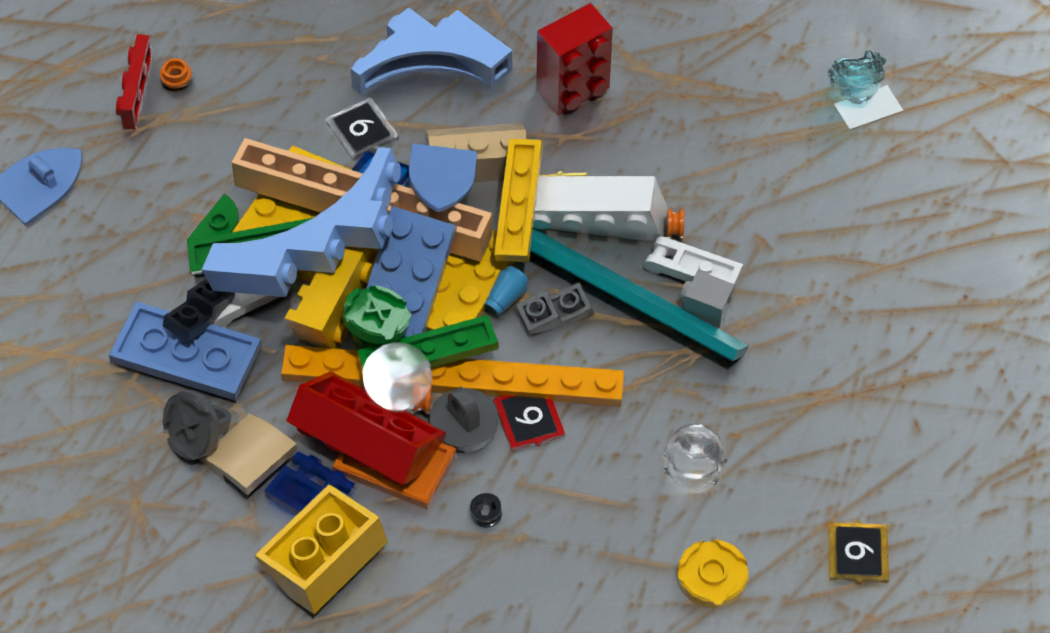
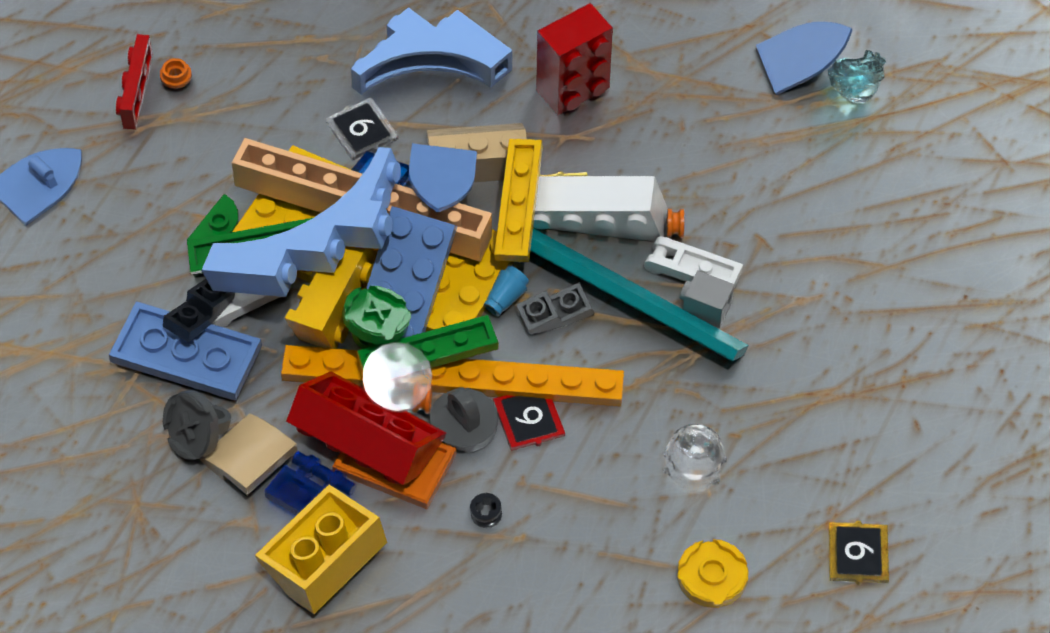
(802, 52): none -> medium blue shield
(878, 107): white sticker -> none

